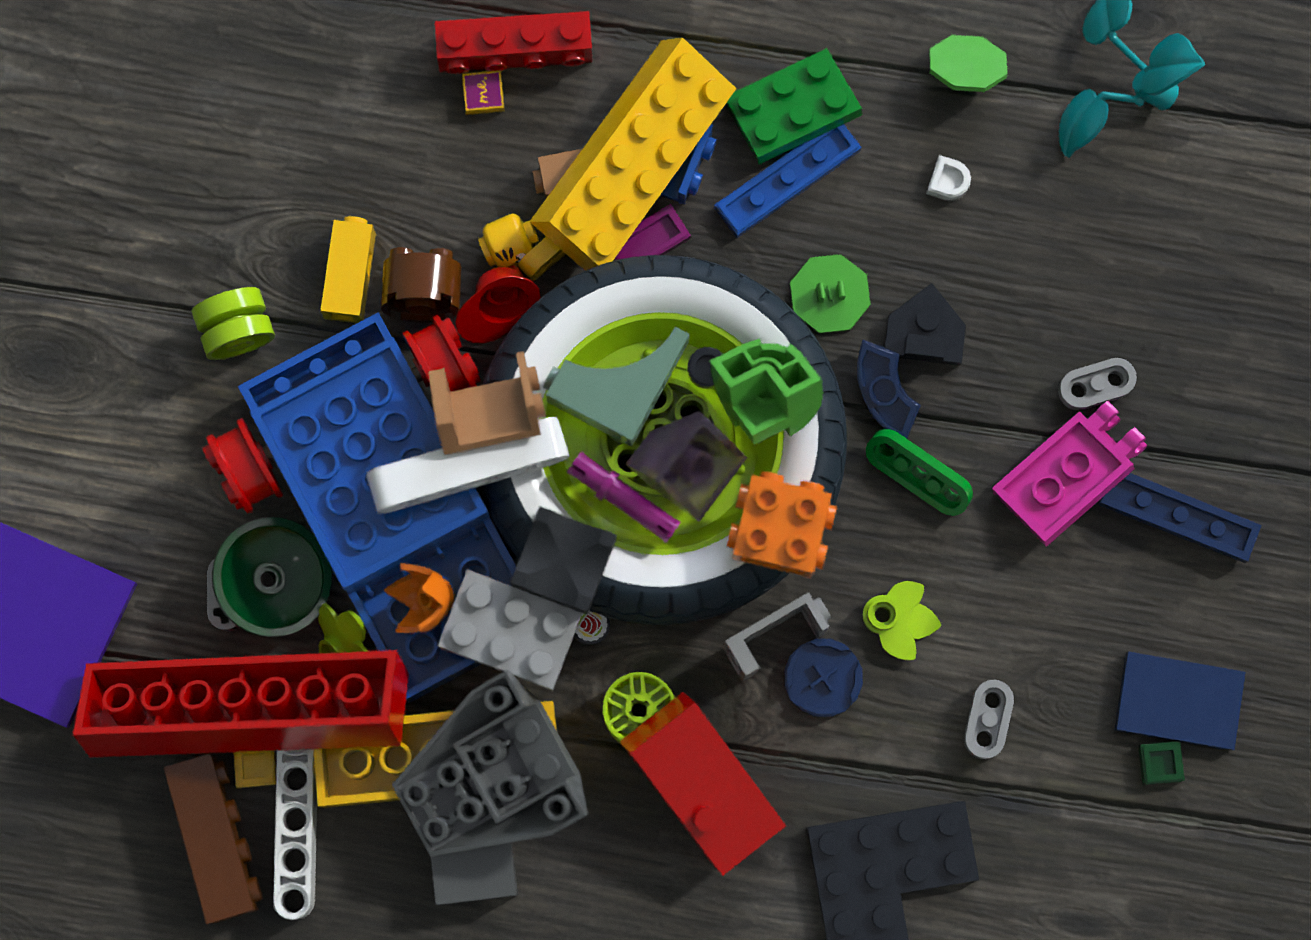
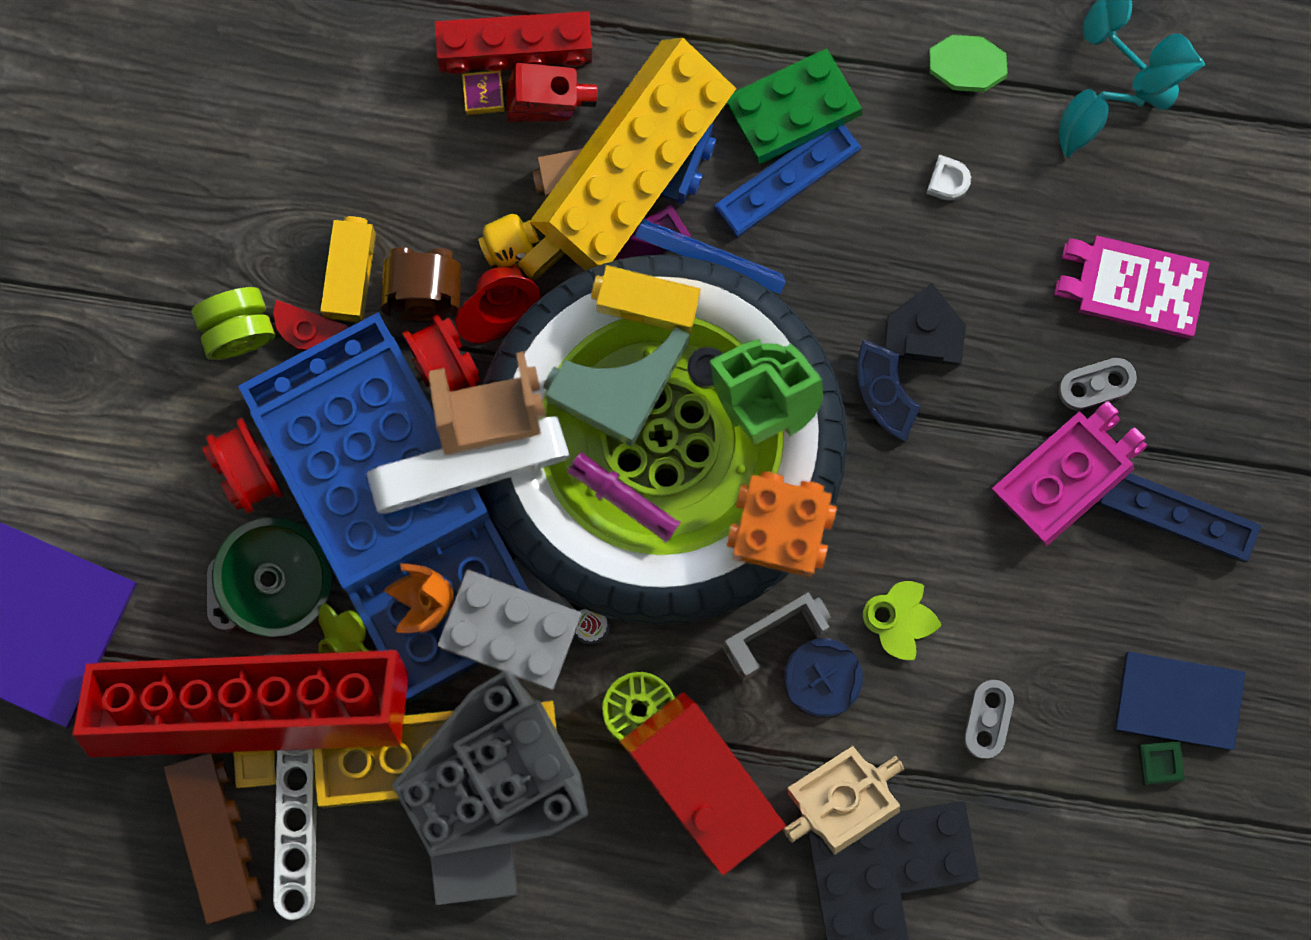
(303, 328): none -> red plate
(546, 93): none -> red torso
(563, 560): black brick -> none
(646, 299): none -> yellow brick
(688, 463): slope -> none
(696, 249): none -> blue tile
(830, 294): bright green piece -> none
(843, 799): none -> tan plate
(902, 467): green plate -> none
(1135, 285): none -> dark pink tile

